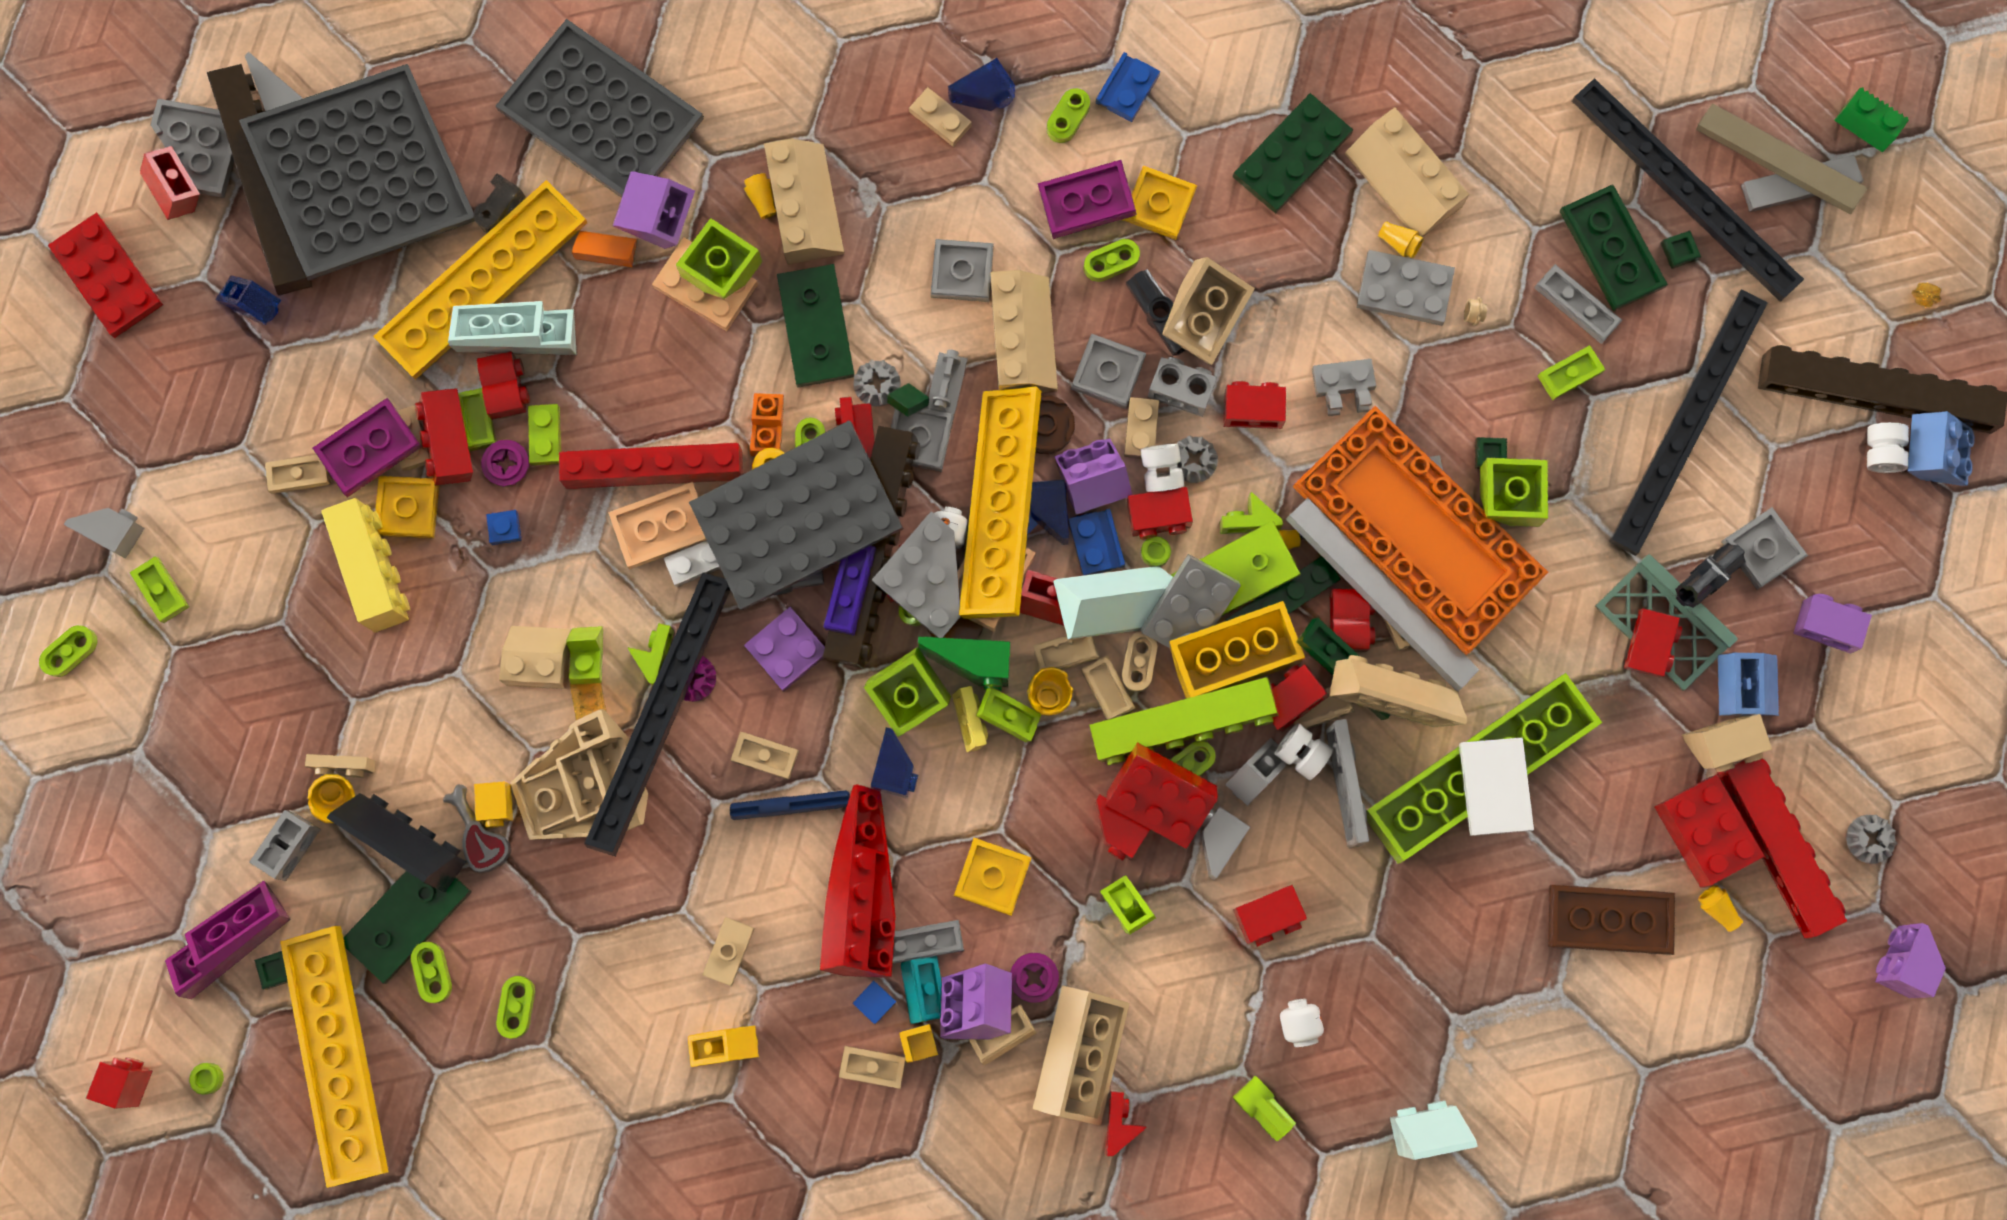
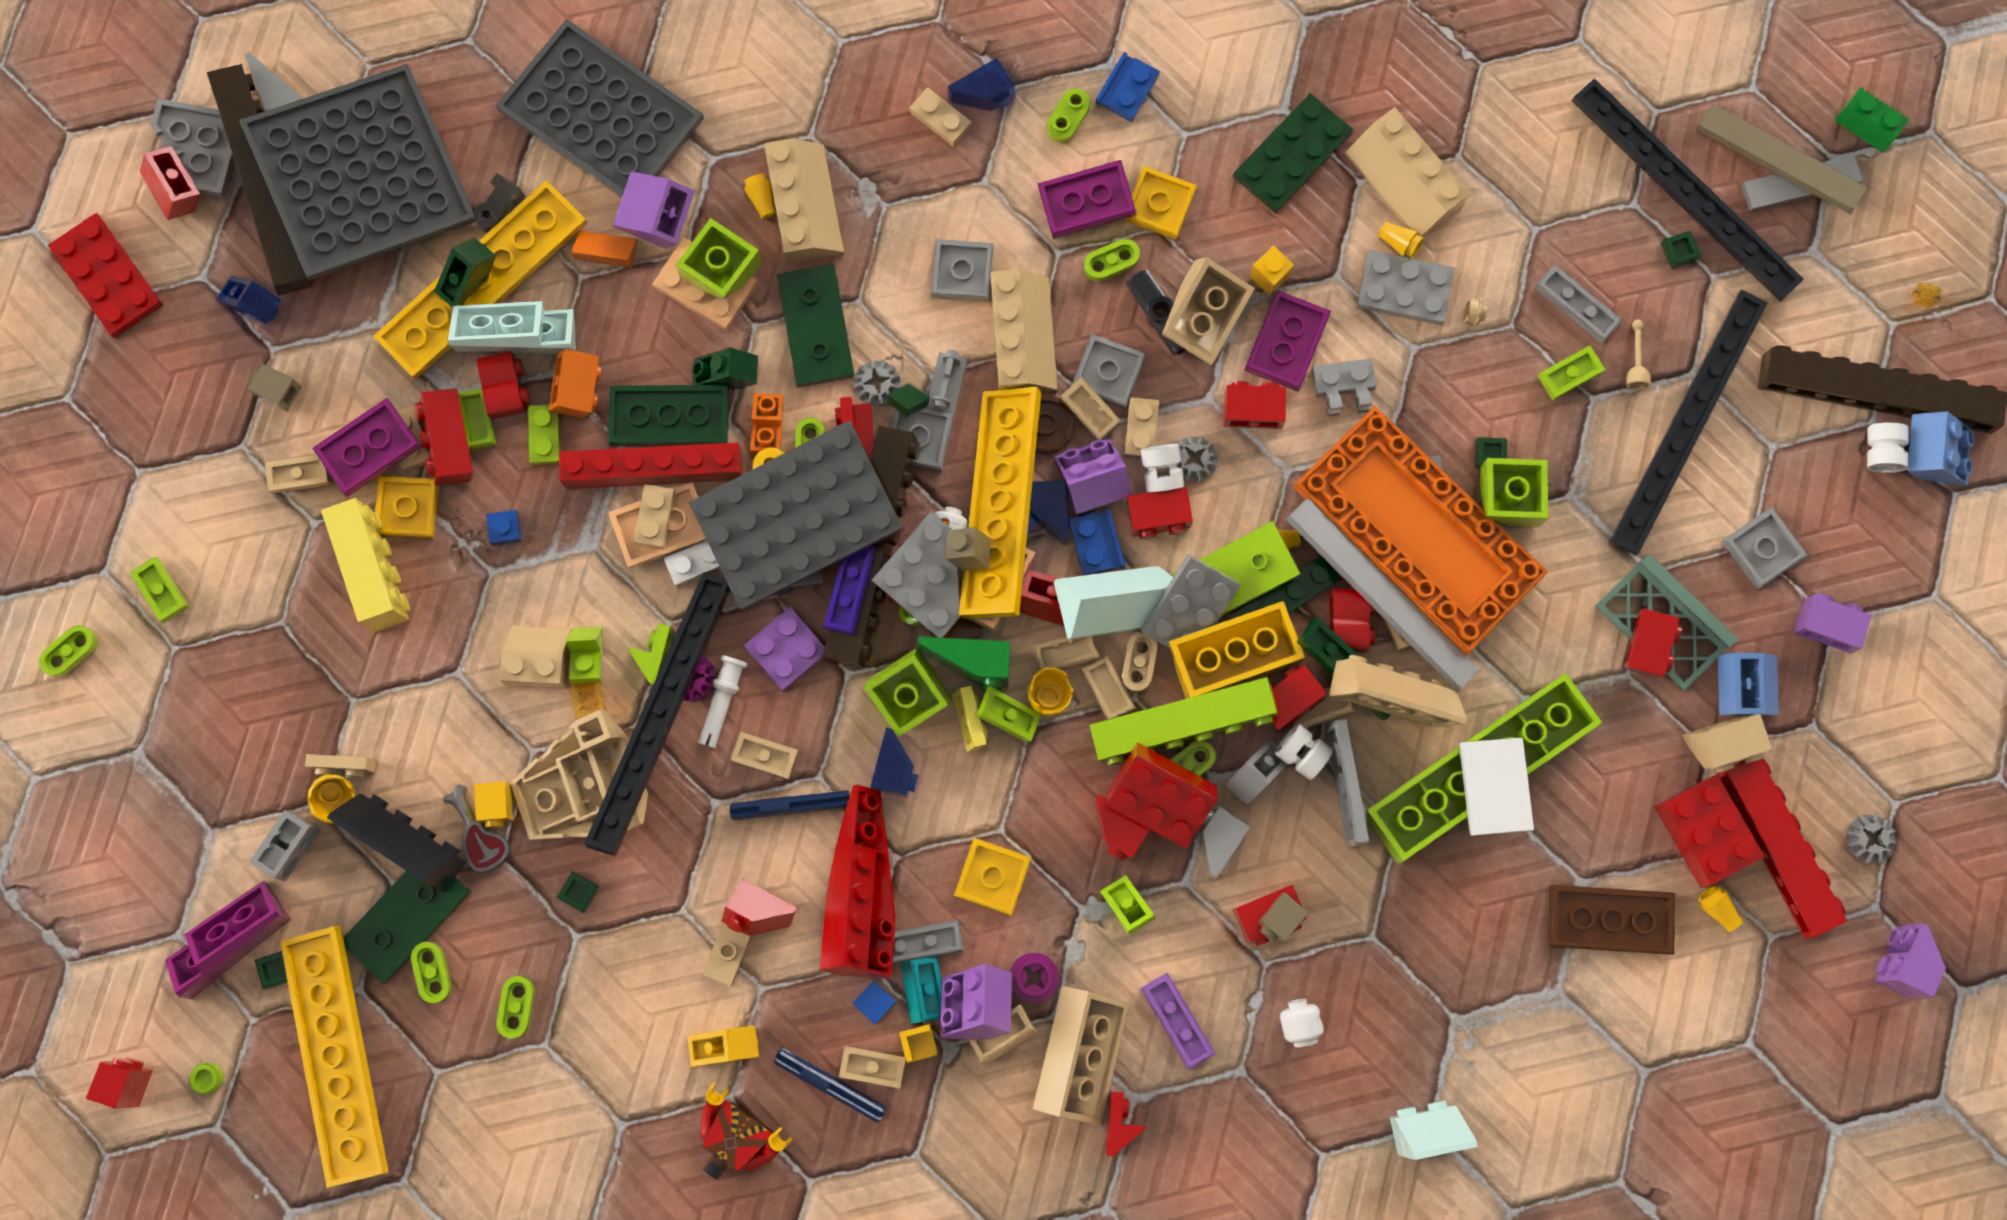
(108, 528): light grey slope -> none
(273, 387): none -> dark tan brick
(464, 271): none -> dark green slope
(496, 453): magenta gear -> none
(574, 383): none -> orange brick
(578, 892): none -> dark green tile
(654, 516): none -> tan plate
(668, 415): none -> dark green plate
(725, 687): none -> white pin
(726, 367): none -> dark green slope
(735, 1136): none -> torso
(756, 911): none -> slope
(829, 1084): none -> dark blue axle
(968, 549): none -> dark tan brick
(1089, 408): none -> tan plate
(1155, 551): lime tile -> none
(1177, 1021): none -> medium lavender tile
(1179, 394): light grey brick -> none
(1258, 515): lime slope -> none
(1260, 1104): lime piece -> none
(1271, 270): none -> yellow brick
(1281, 918): none -> dark tan brick
(1287, 340): none -> magenta tile
(1613, 247): dark green plate -> none
(1638, 376): none -> tan hinge
(1710, 575): black piece -> none

